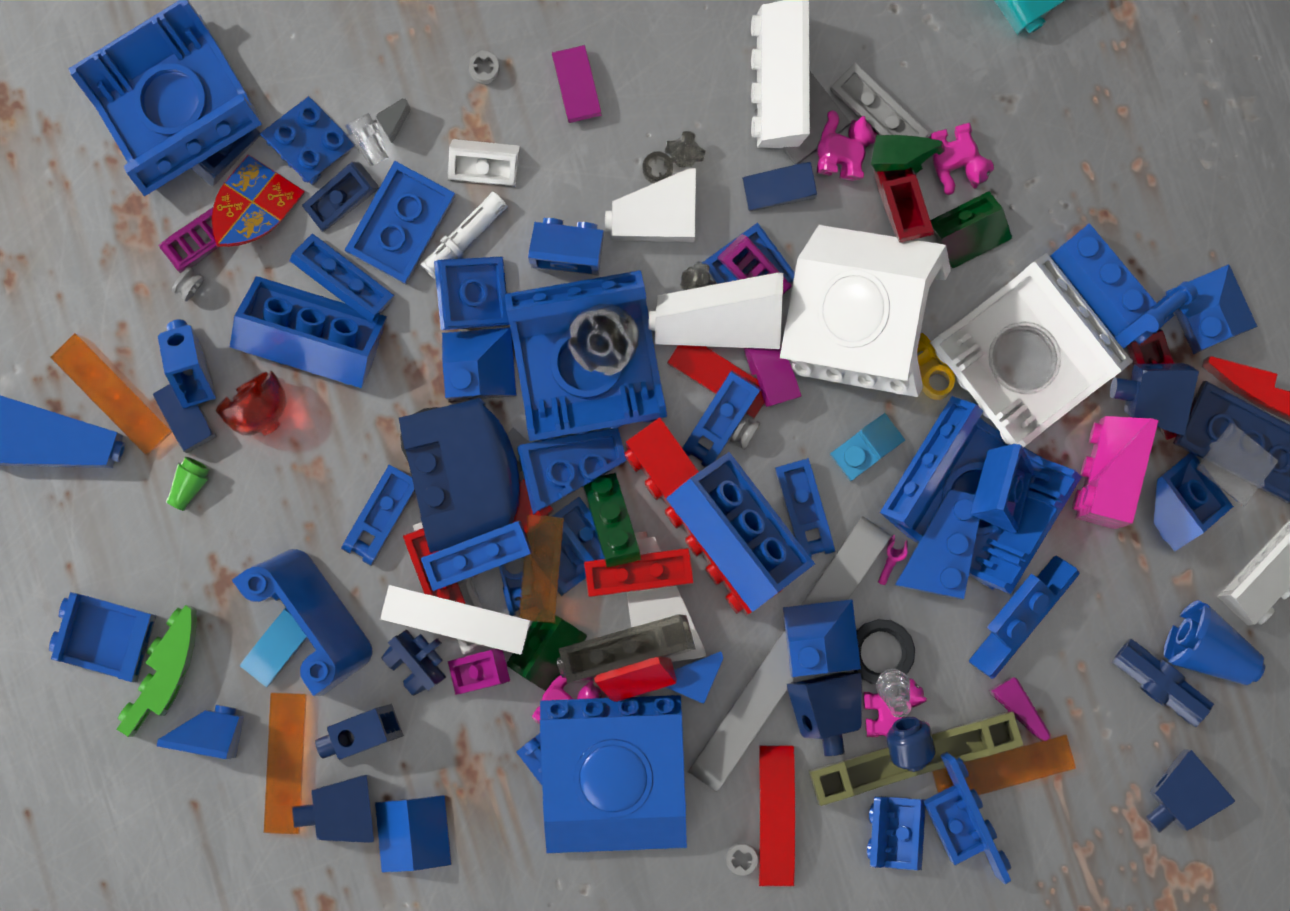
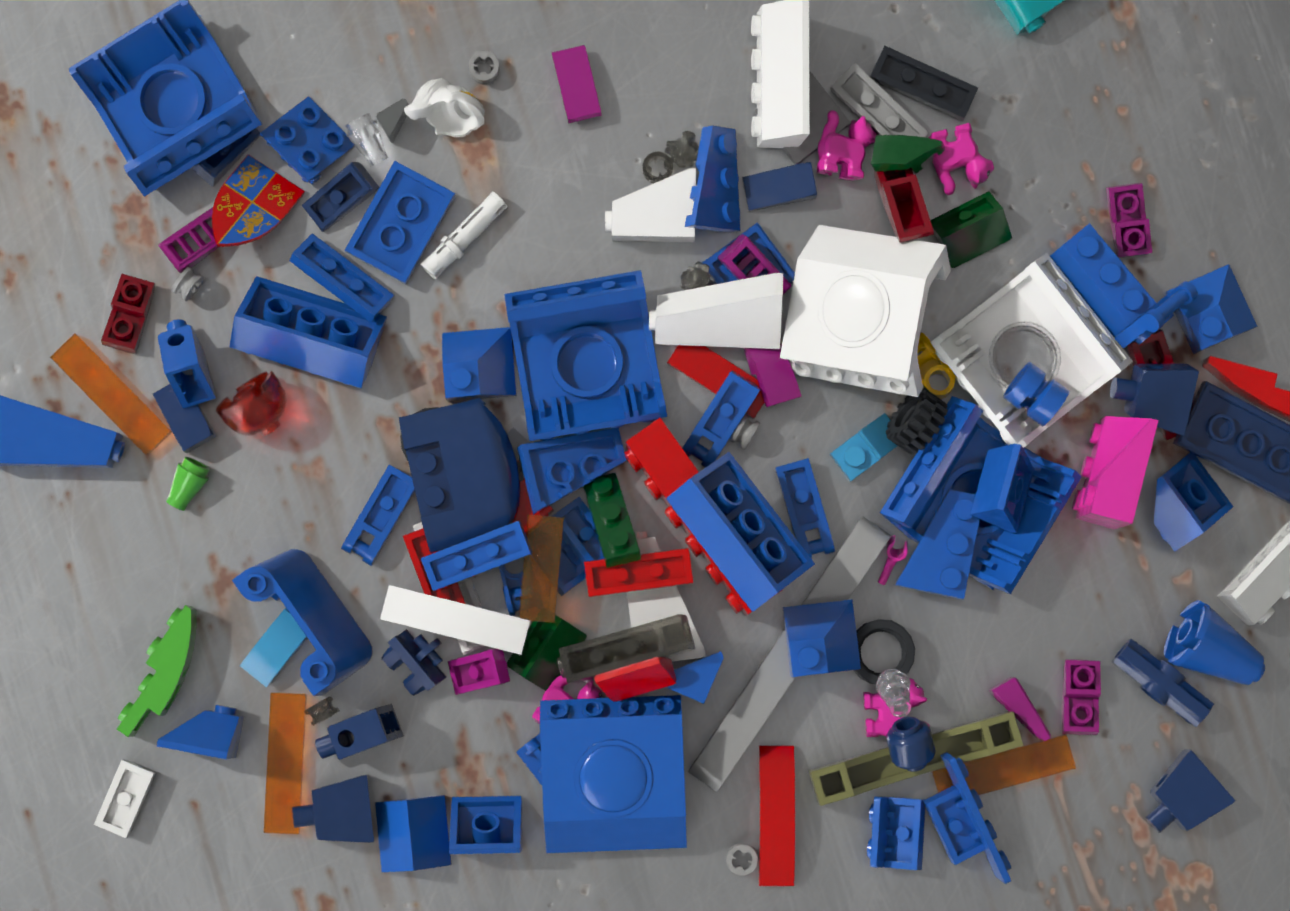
(102, 636): blue panel -> none
(124, 798): none -> white plate
(128, 313): none -> dark red slope
(321, 711): none -> clear smoke bush
(447, 108): none -> white hair
(471, 293): blue tile -> none
(483, 162): white slope -> none
(486, 825): none -> blue slope
(566, 247): blue slope -> none
(604, 338): clear smoke cylinder -> none
(717, 186): none -> blue wing
(828, 708): dark blue torso -> none
(916, 421): none -> black tyre
(923, 83): none -> black plate
(1023, 615): blue bracket -> none
(1036, 394): none -> blue wheel
(1081, 697): none -> magenta slope
(1129, 220): none -> magenta slope
(1237, 464): clear piece -> none

